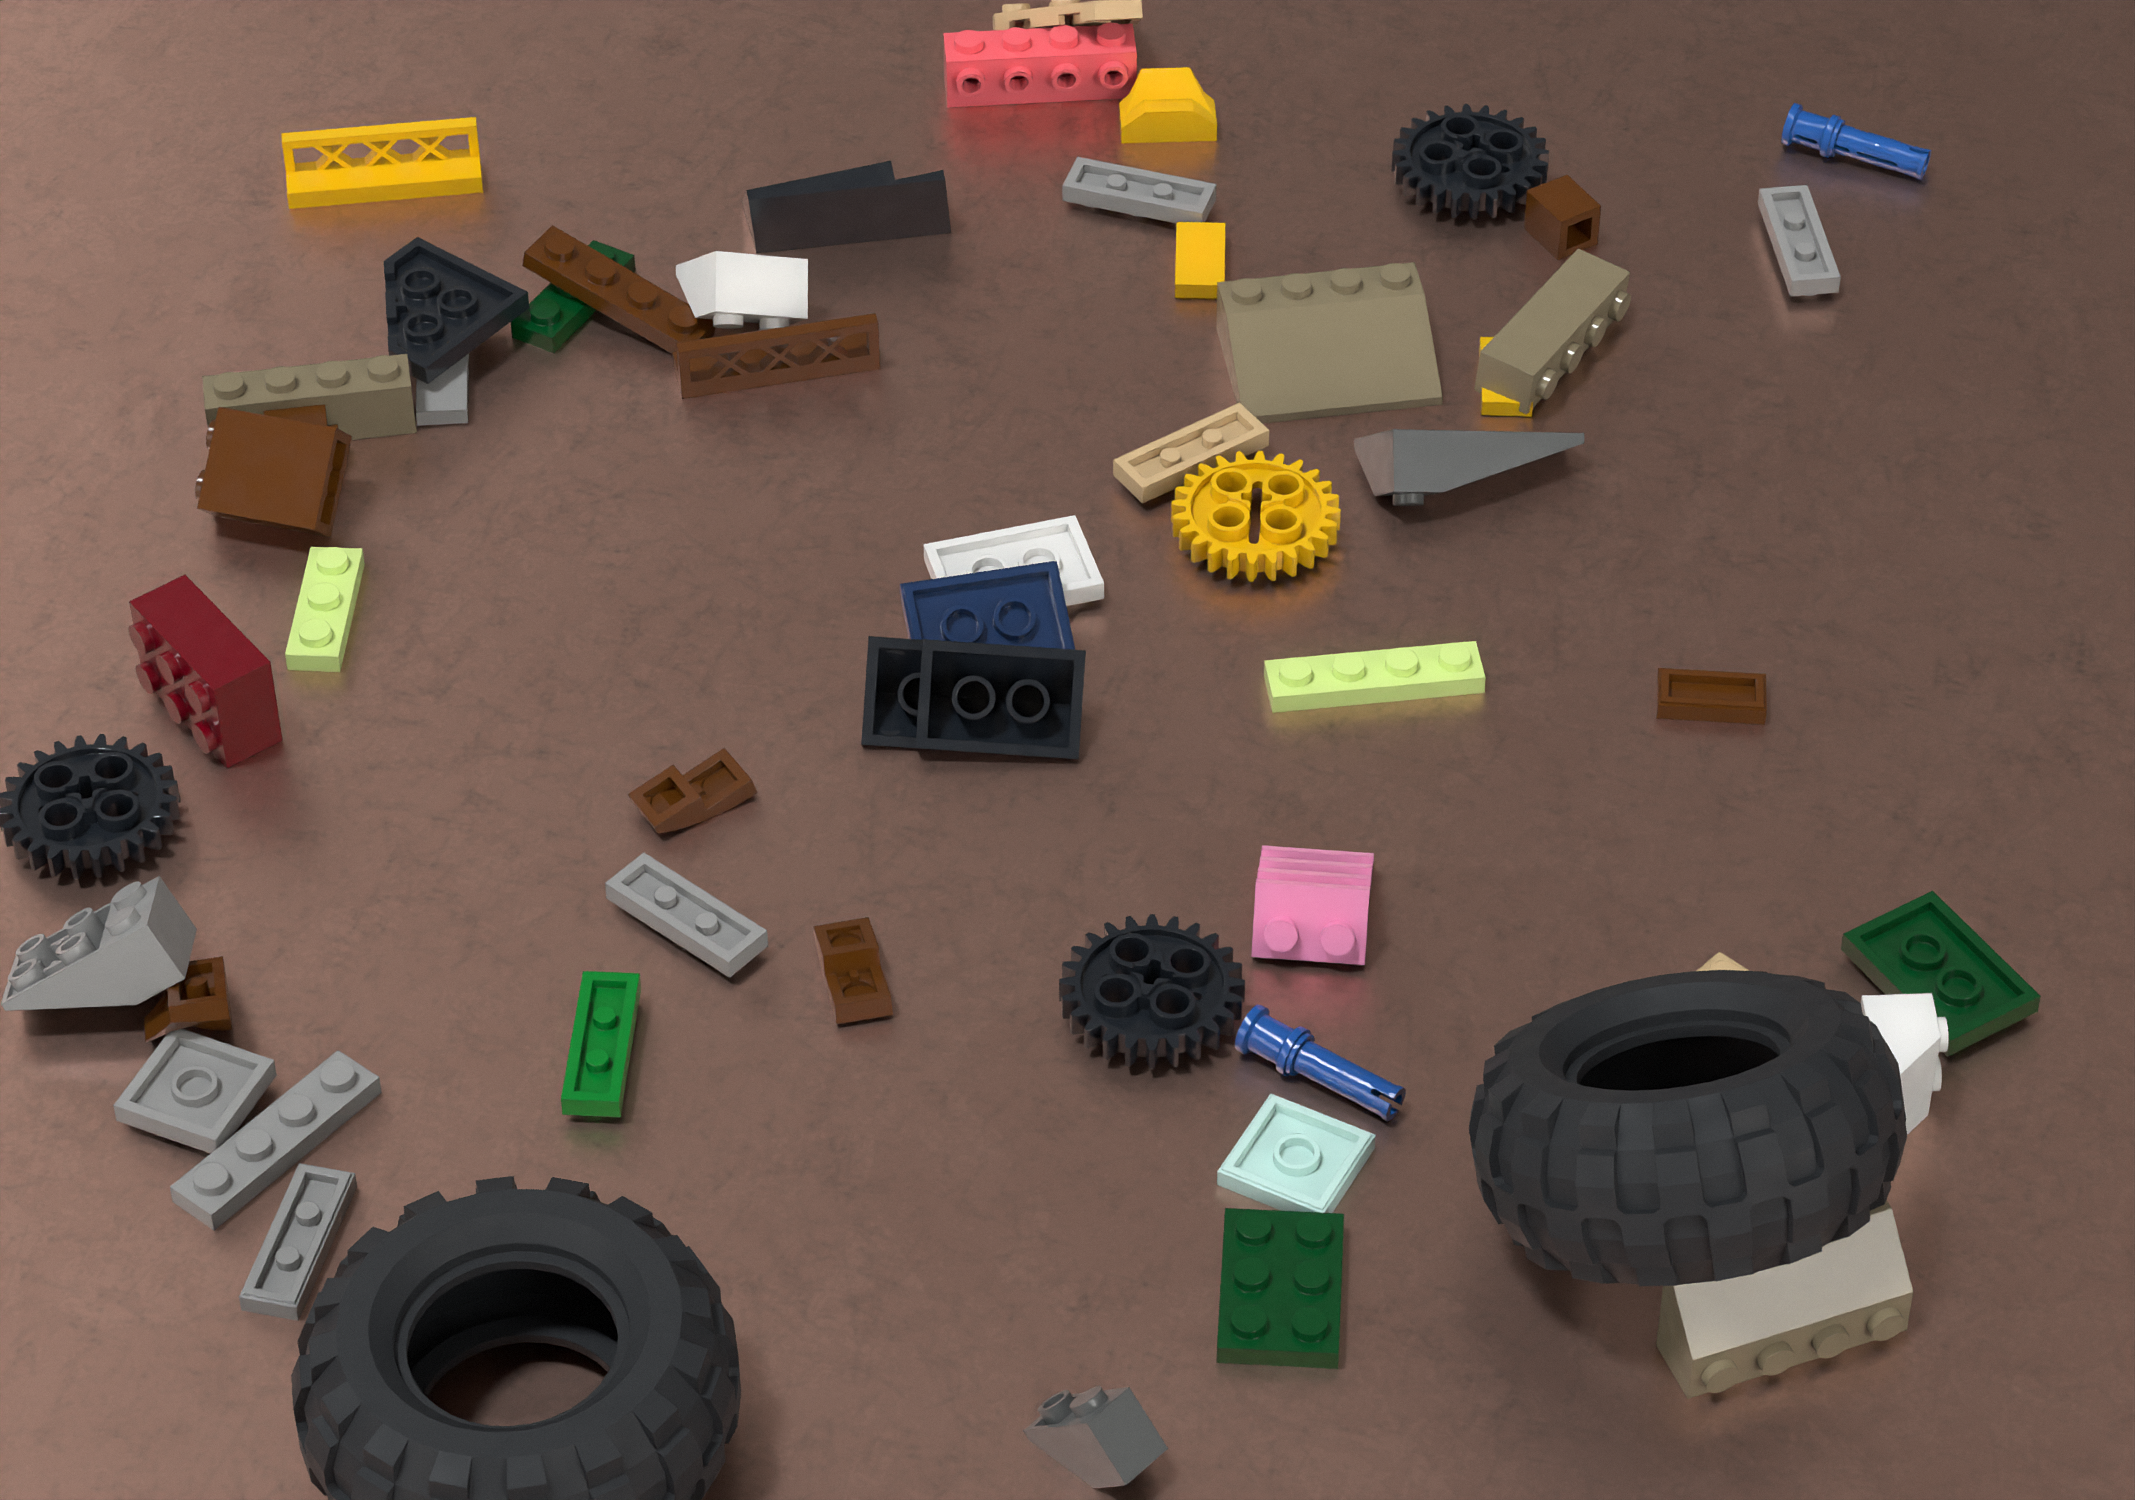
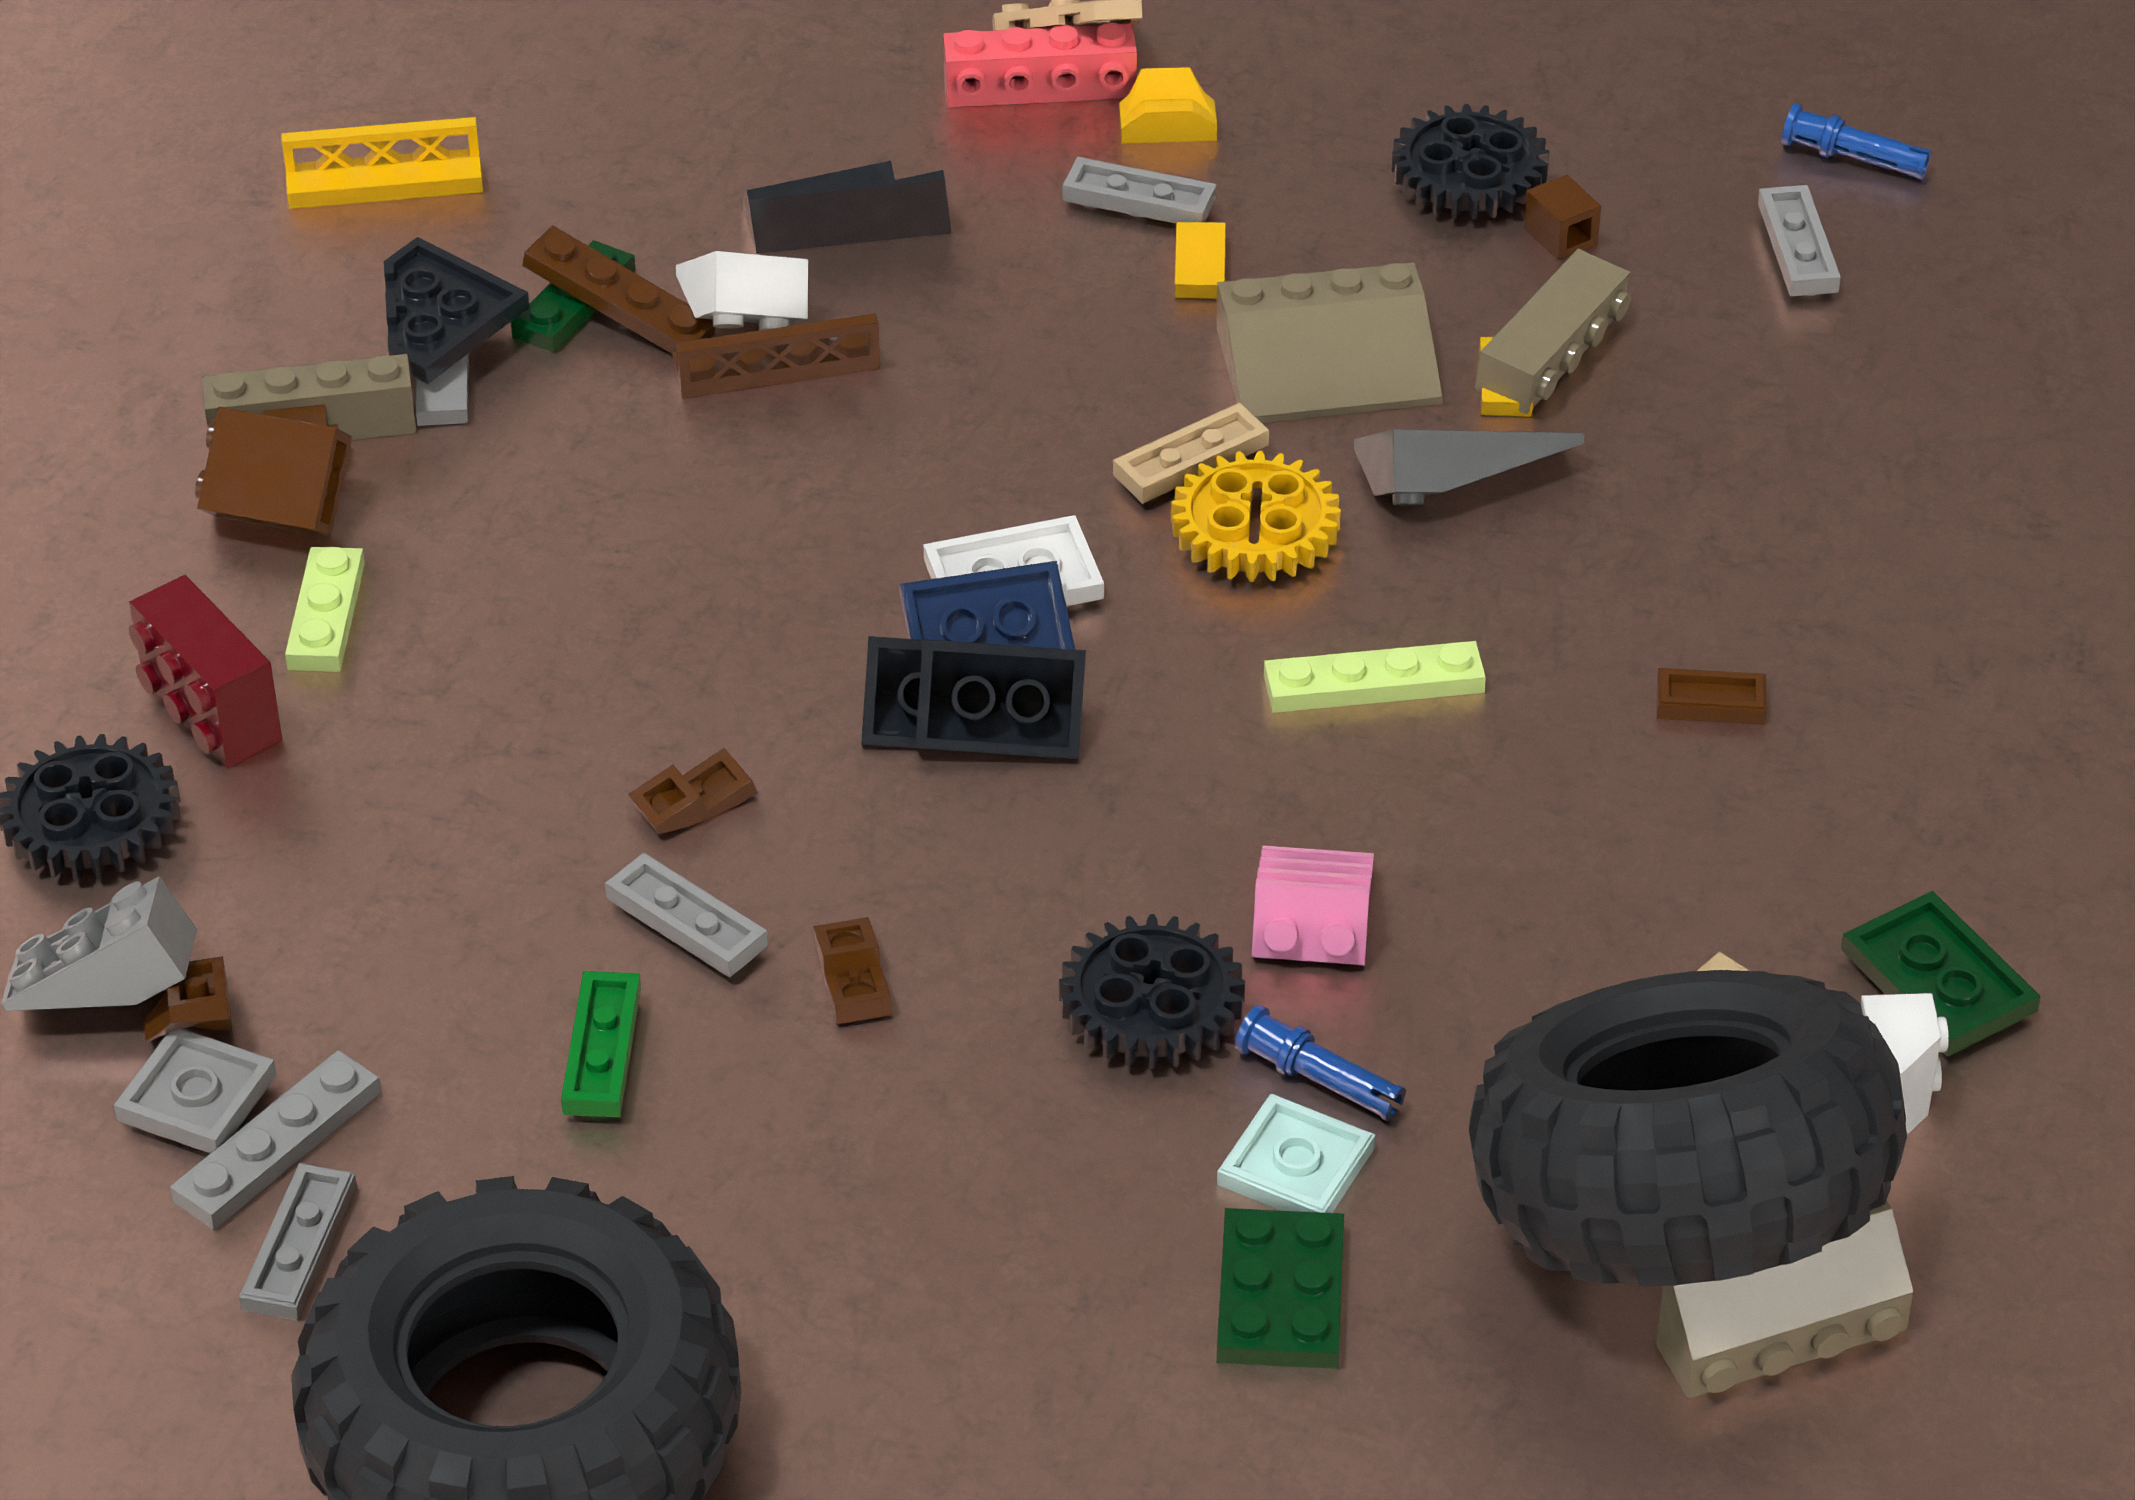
(1097, 1435): dark grey slope -> none

